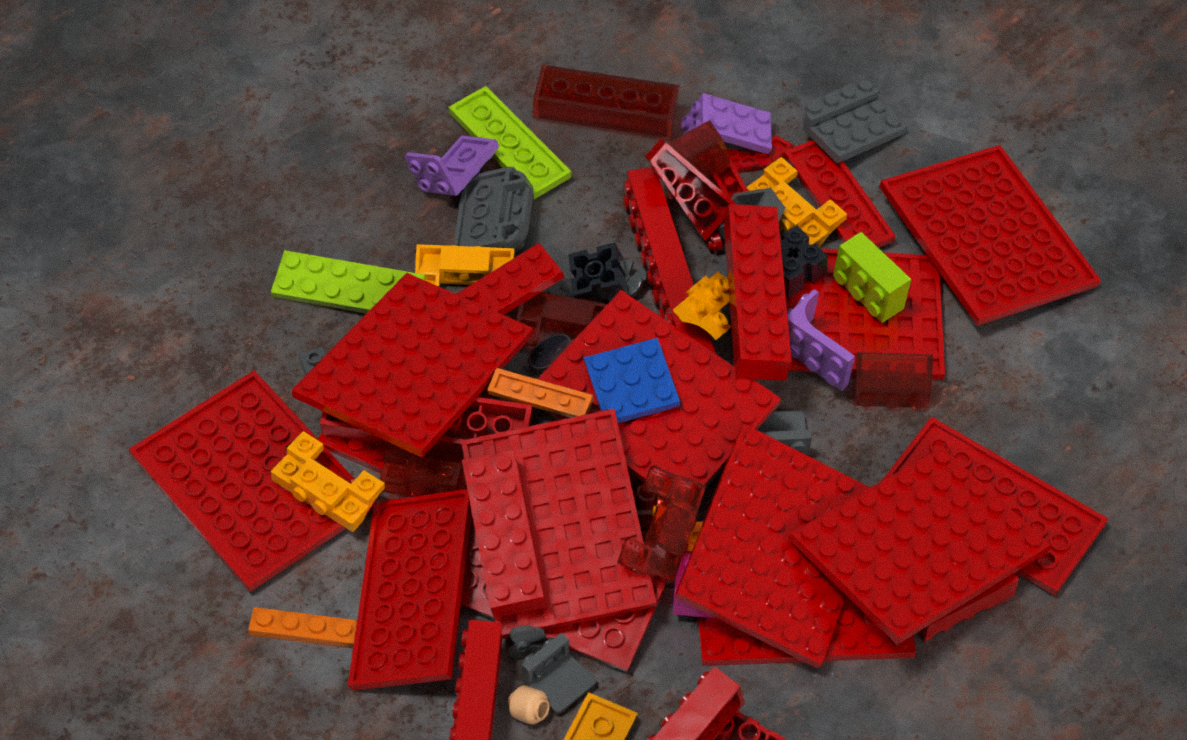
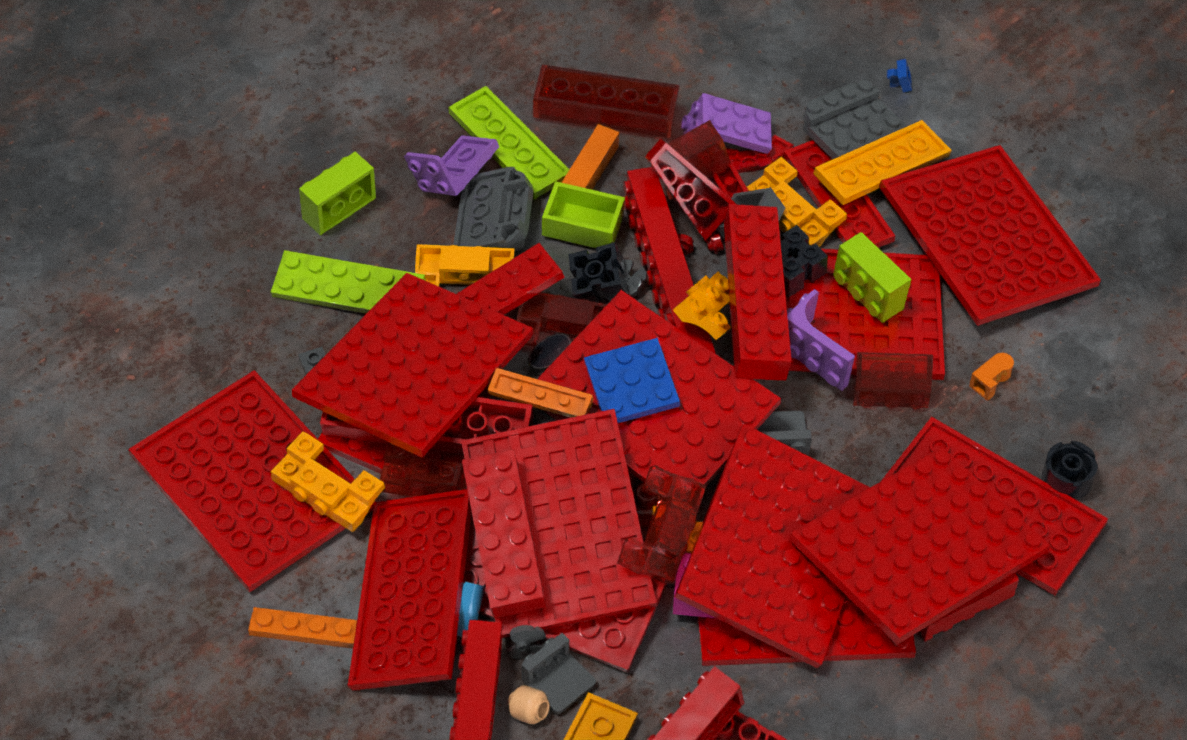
(337, 193): none -> lime brick
(470, 605): none -> dark azure brick
(582, 215): none -> lime piece
(593, 158): none -> orange brick
(686, 243): none -> red plate
(892, 155): none -> light orange plate
(900, 76): none -> blue tile
(987, 376): none -> orange leg
(1070, 469): none -> black brick

